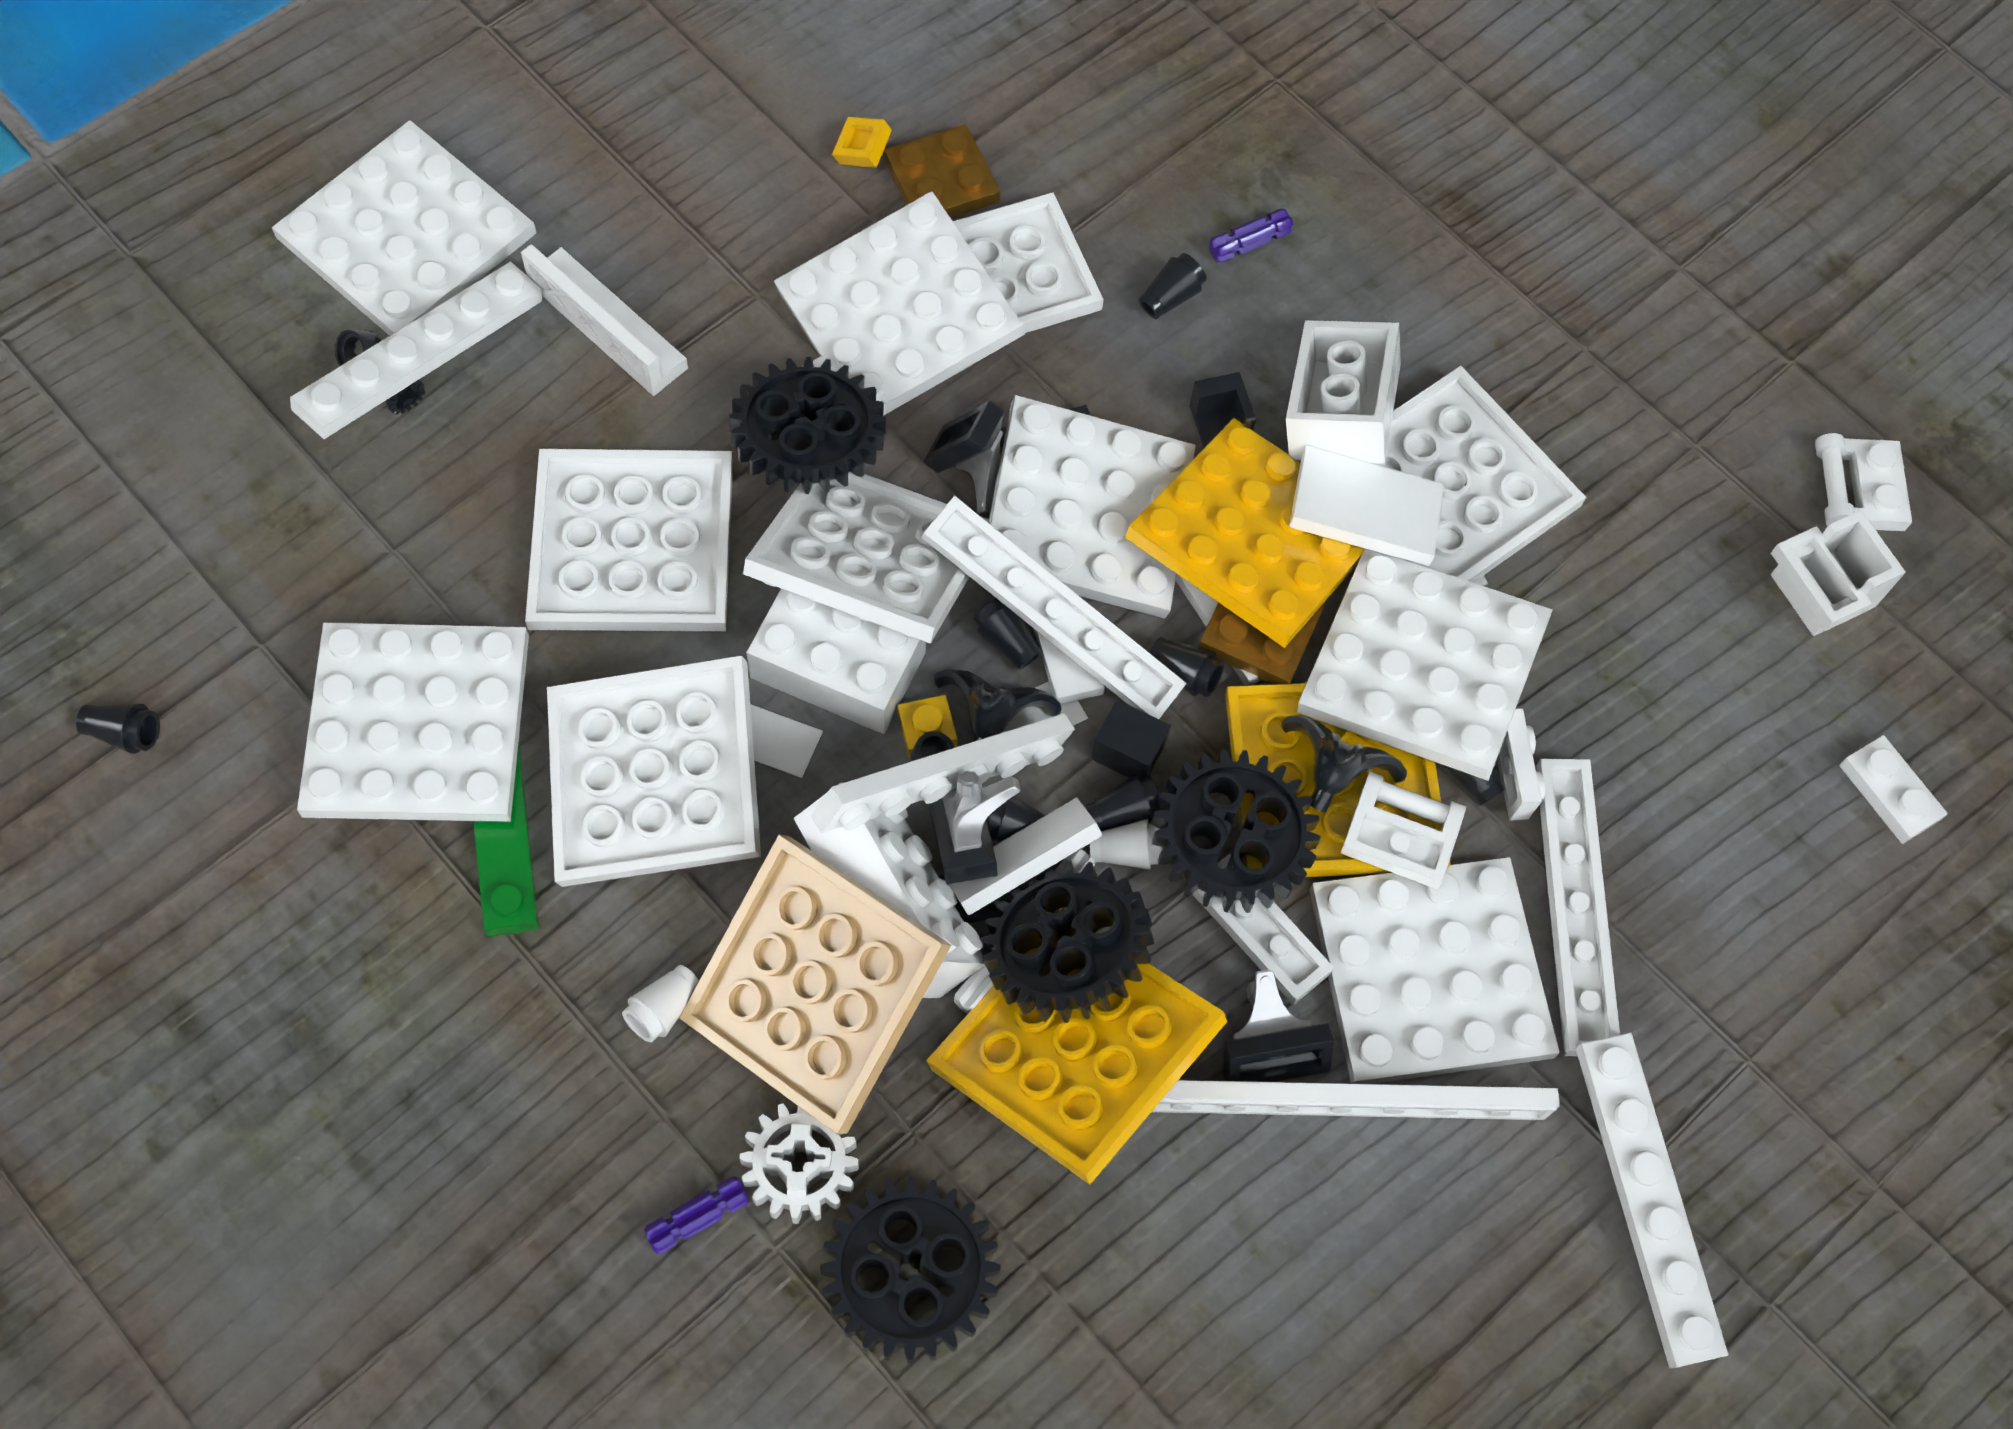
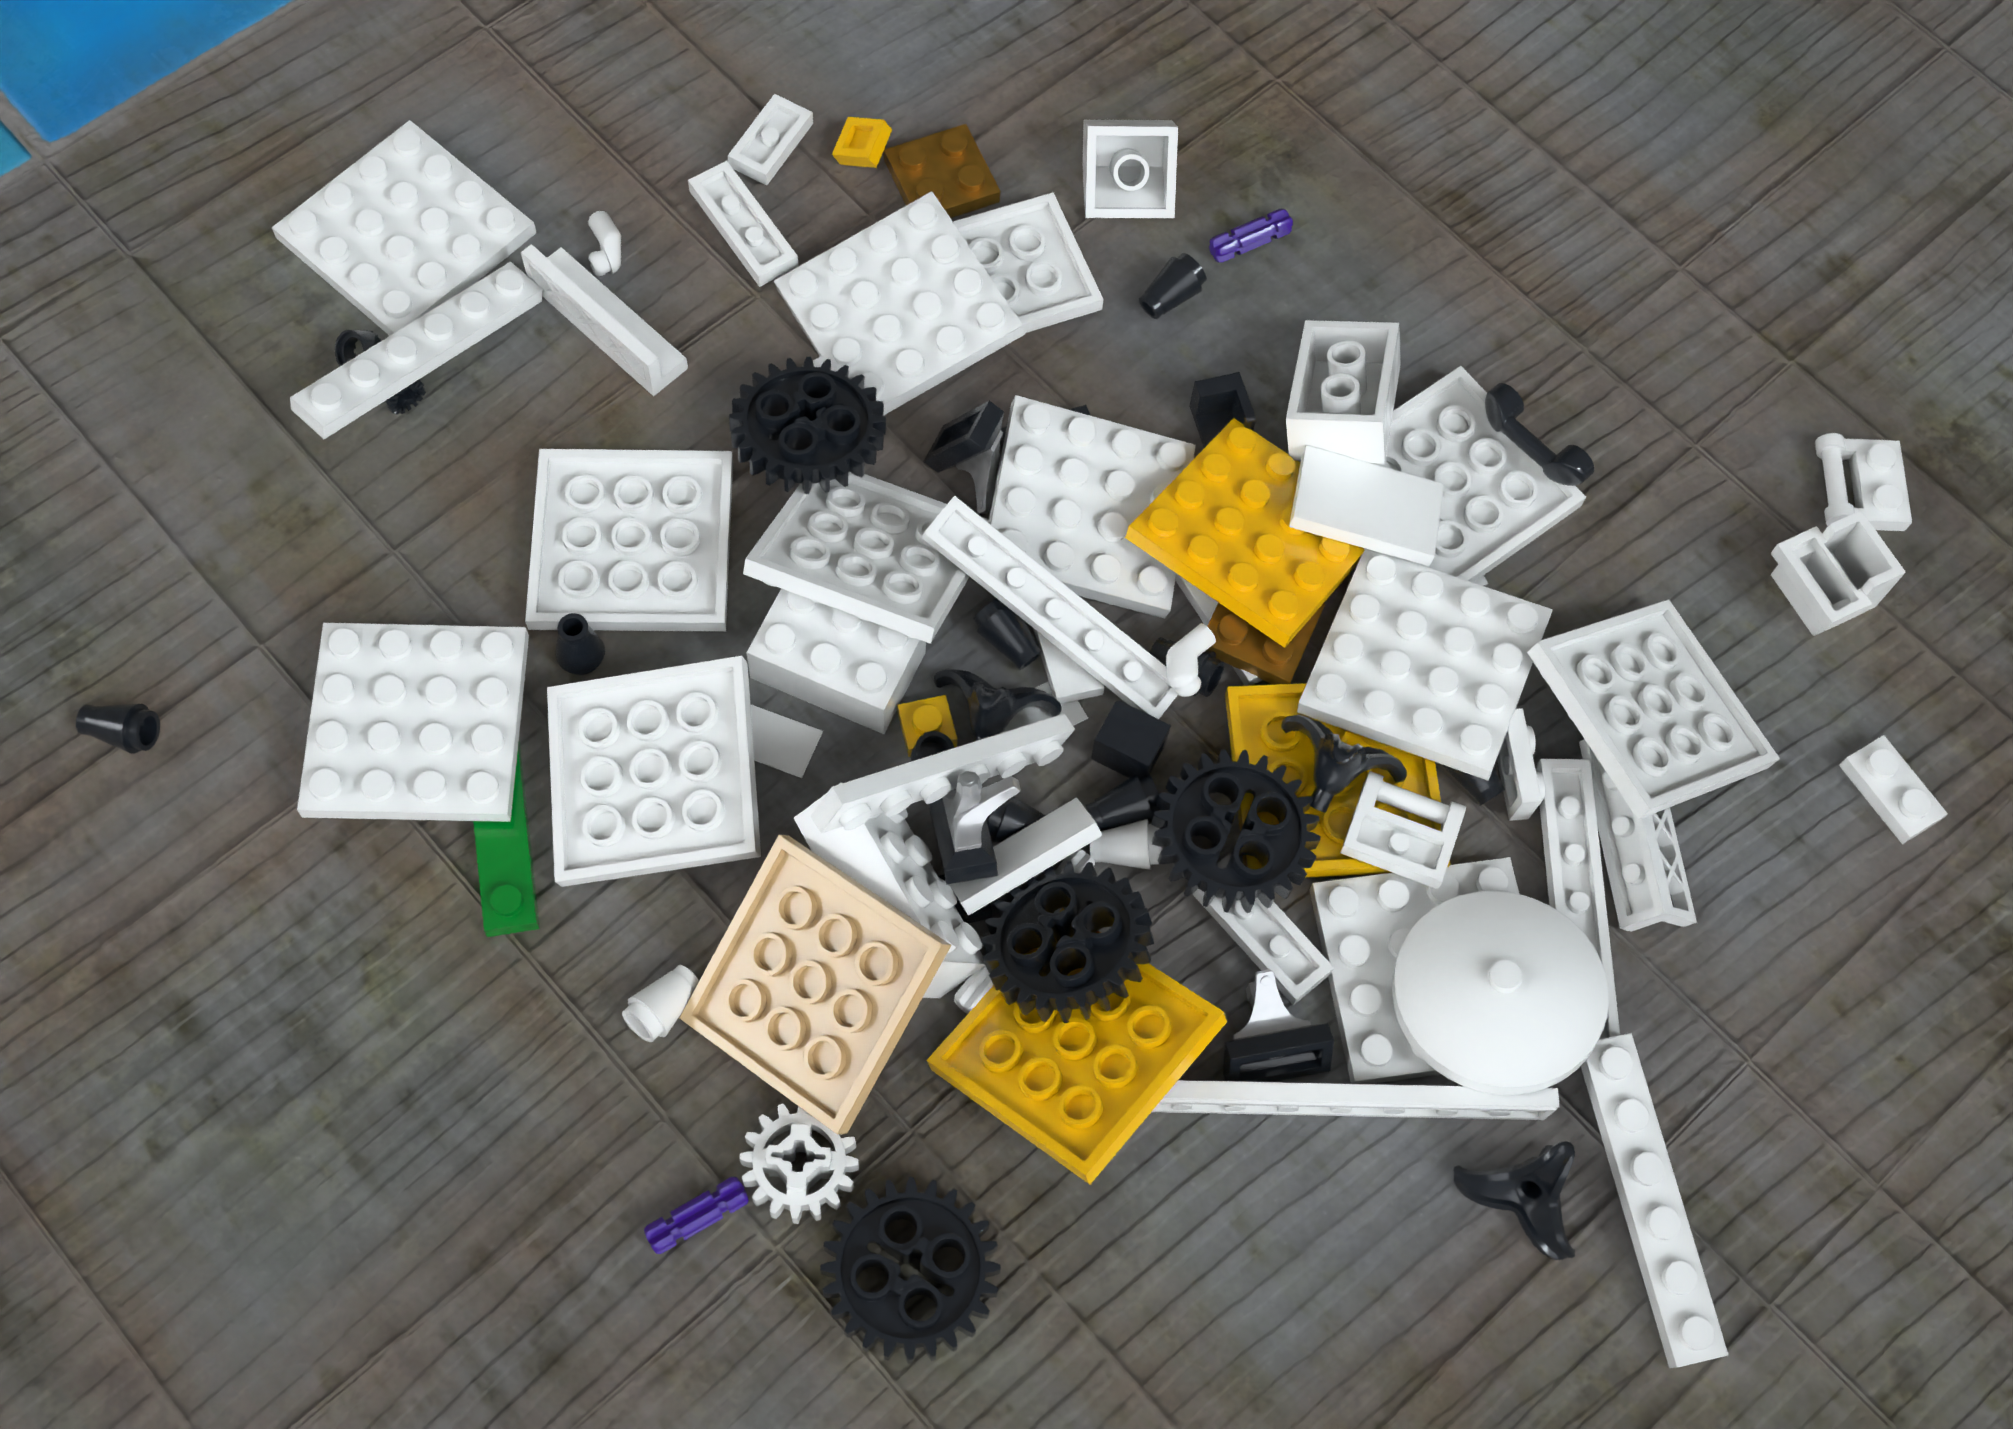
(578, 646): none -> black cone
(609, 238): none -> white arm
(743, 223): none -> white plate
(770, 139): none -> white plate
(1129, 168): none -> white slope
(1183, 661): none -> white arm
(1500, 992): none -> white dish
(1530, 1192): none -> black piece
(1567, 468): none -> black bar
(1636, 867): none -> white fence
(1652, 707): none -> white plate

